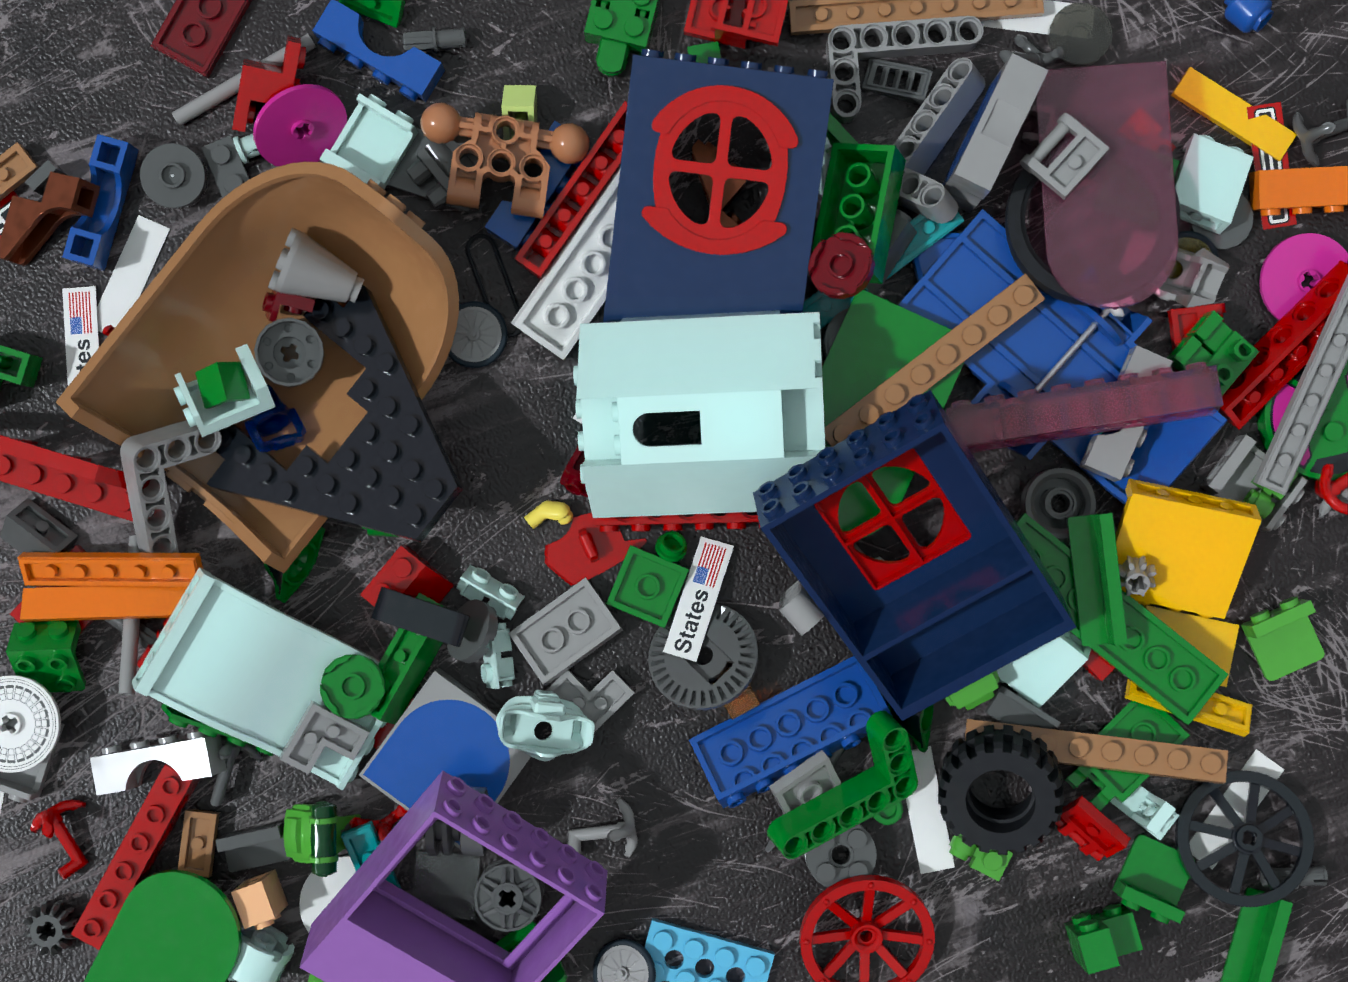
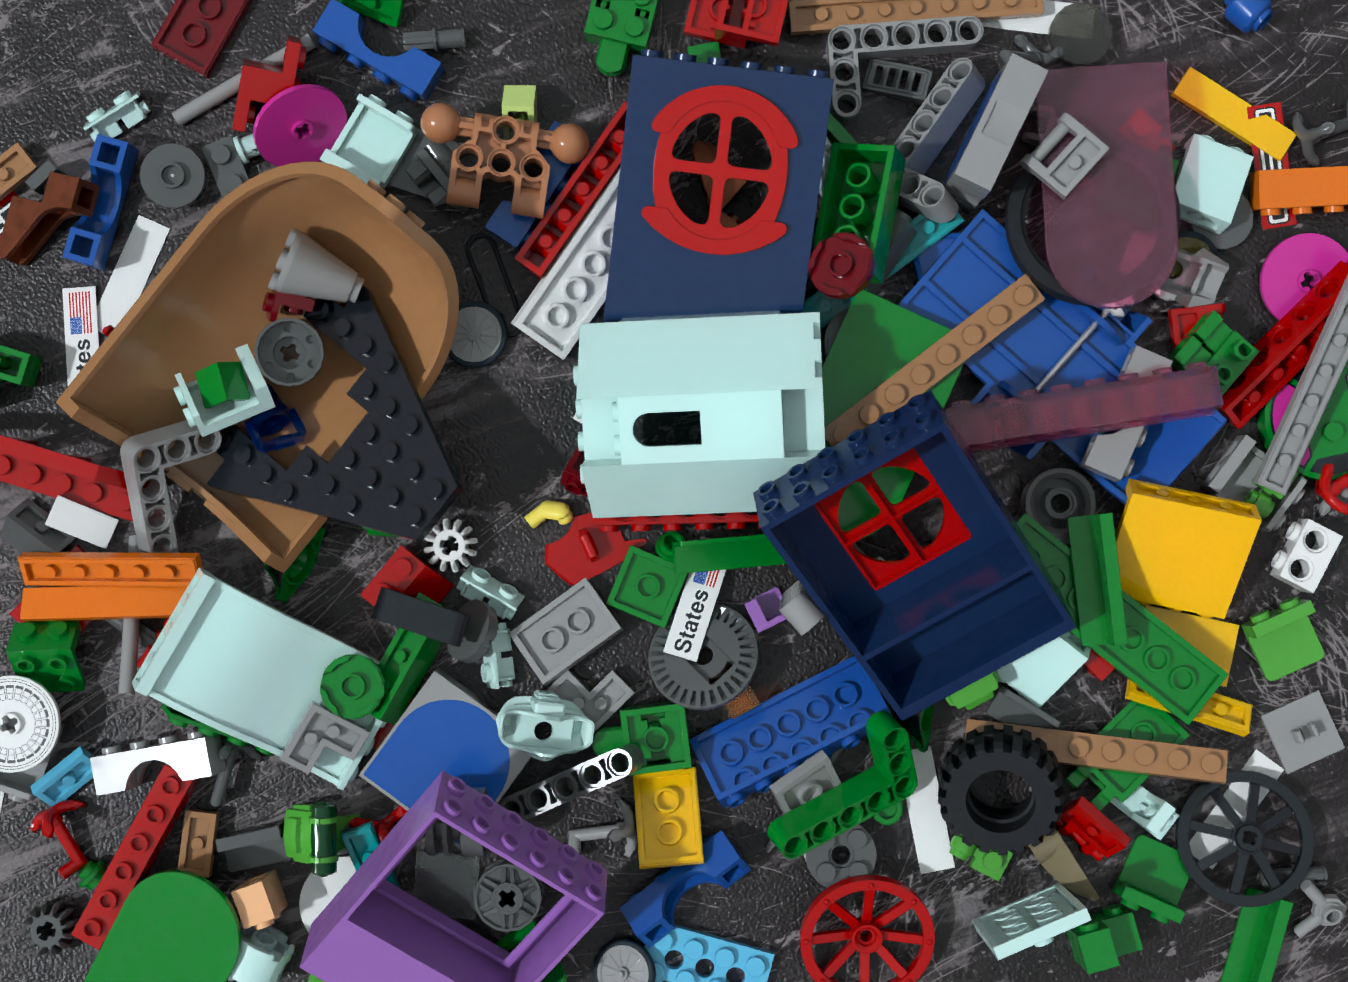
(64, 778): none -> medium azure plate
(81, 522): none -> white tile
(91, 874): none -> green plate
(125, 108): none -> light aqua hinge
(454, 555): none -> white gear
(582, 777): none -> dark grey beam
(653, 909): none -> blue arch
(656, 729): none -> green brick
(668, 818): none -> yellow tile
(724, 554): none -> green panel
(765, 609): none -> medium lavender panel
(1031, 921): none -> light aqua plate
(1062, 865): none -> dark tan piece
(1137, 576): light grey gear -> none
(1302, 731): none -> light grey piece
(1312, 561): none -> white brick
(1325, 910): none -> light grey piece

